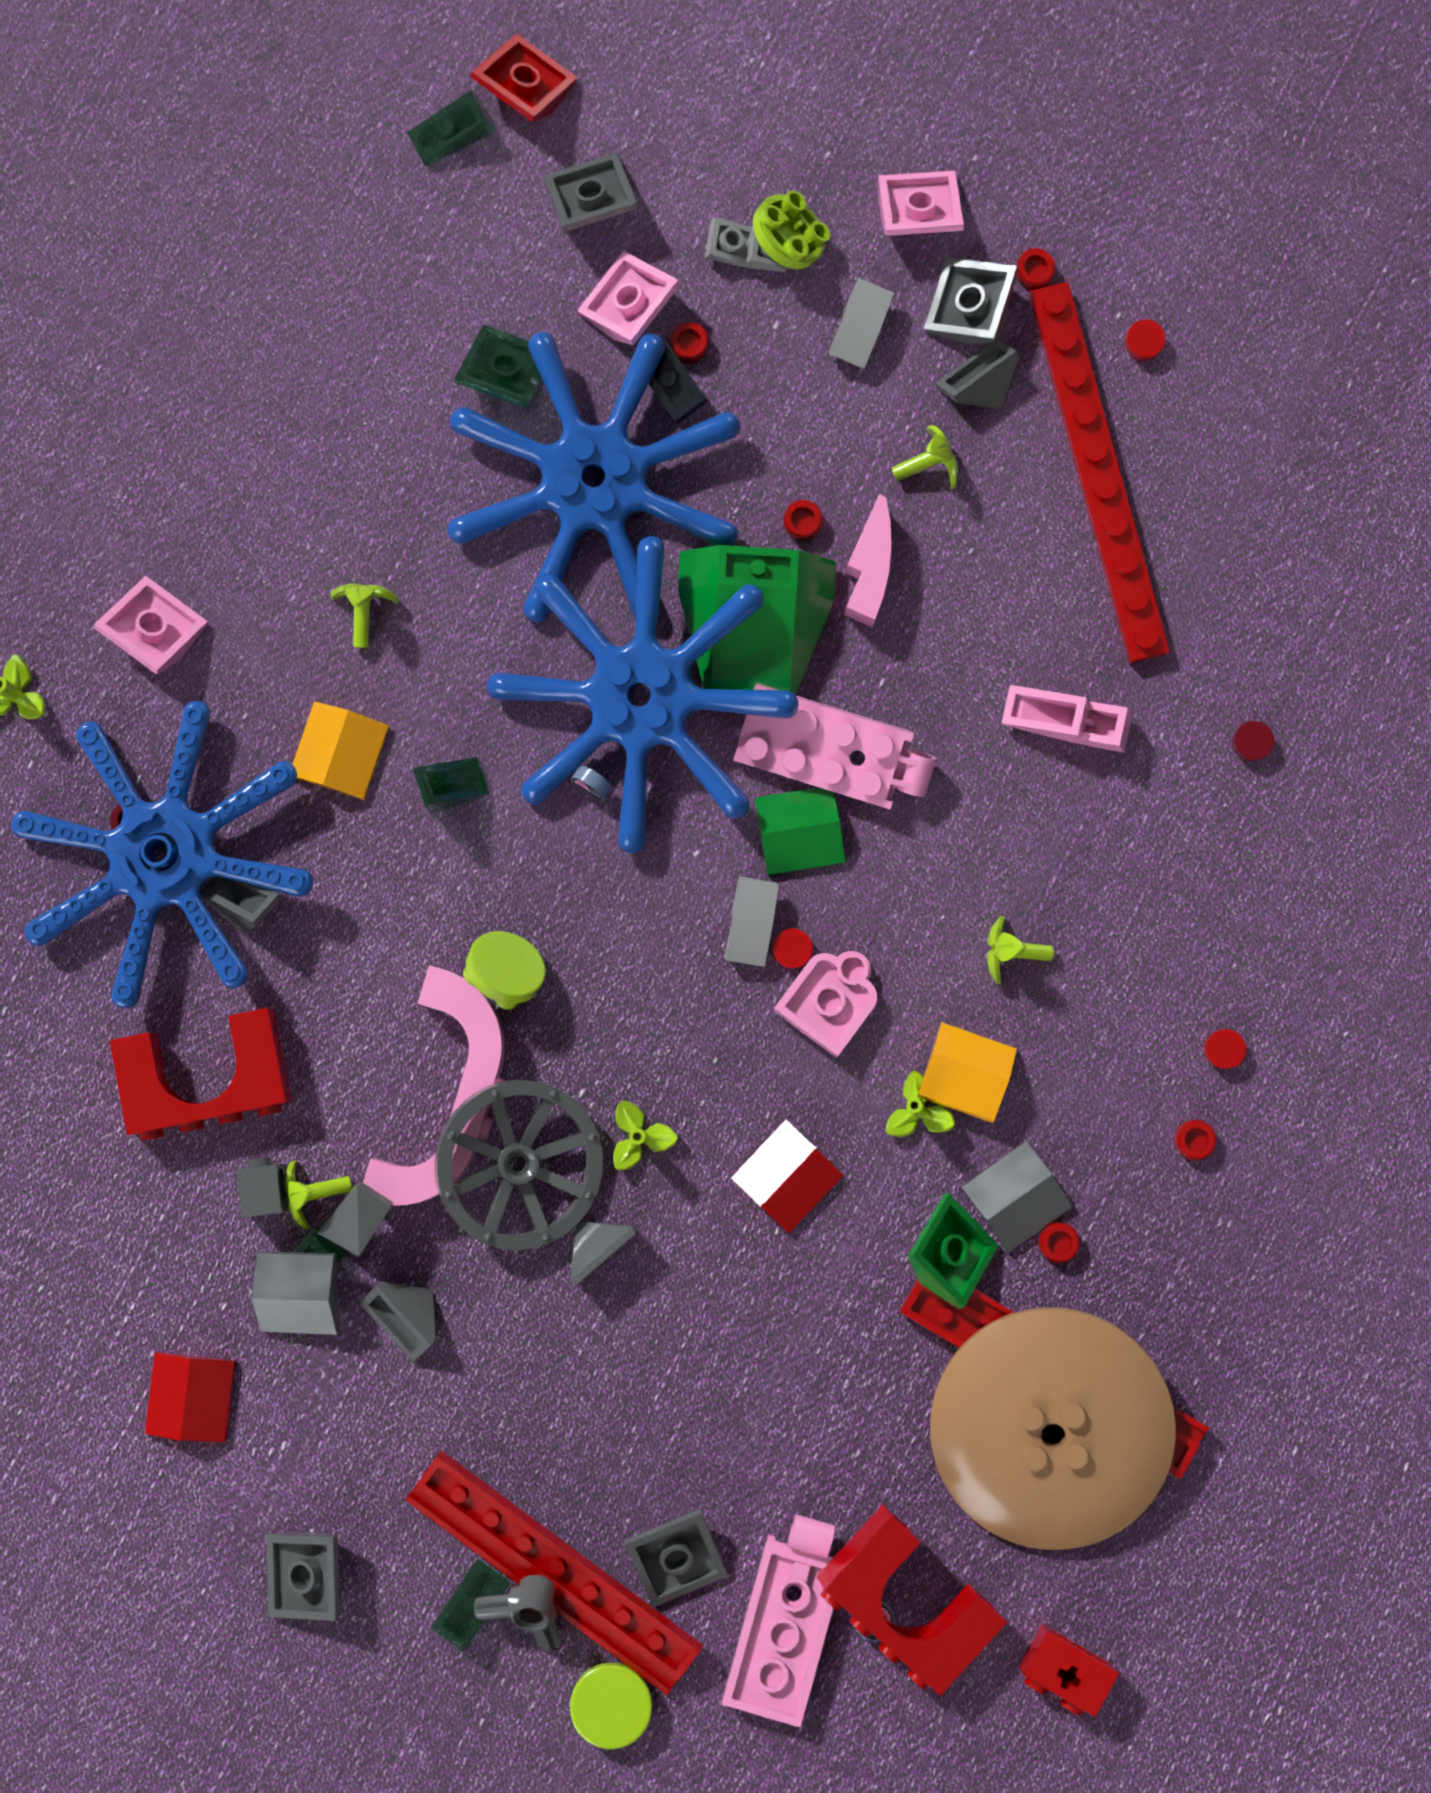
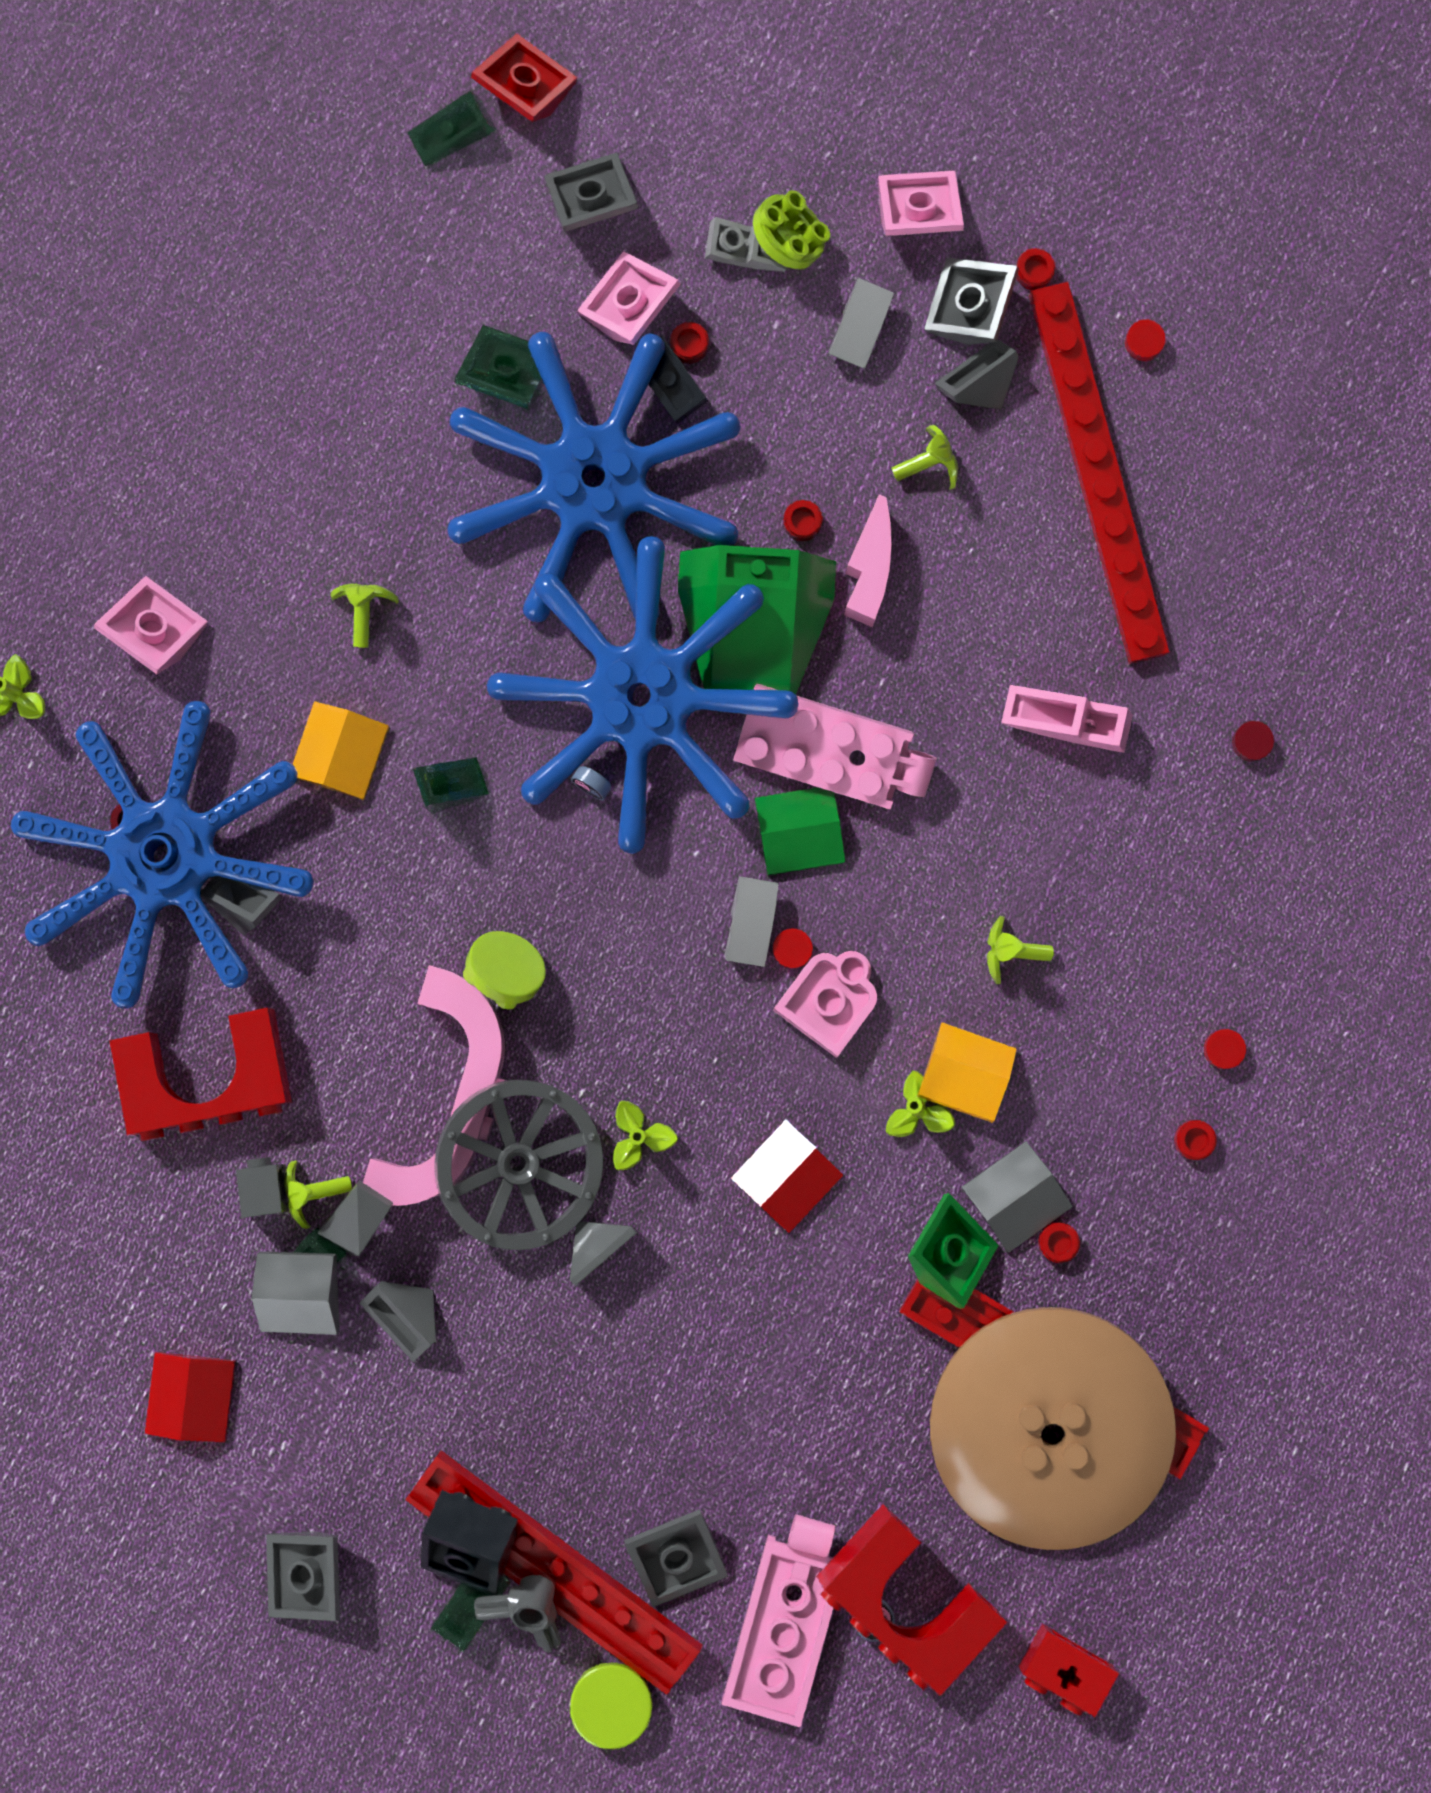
(468, 1542): none -> black slope

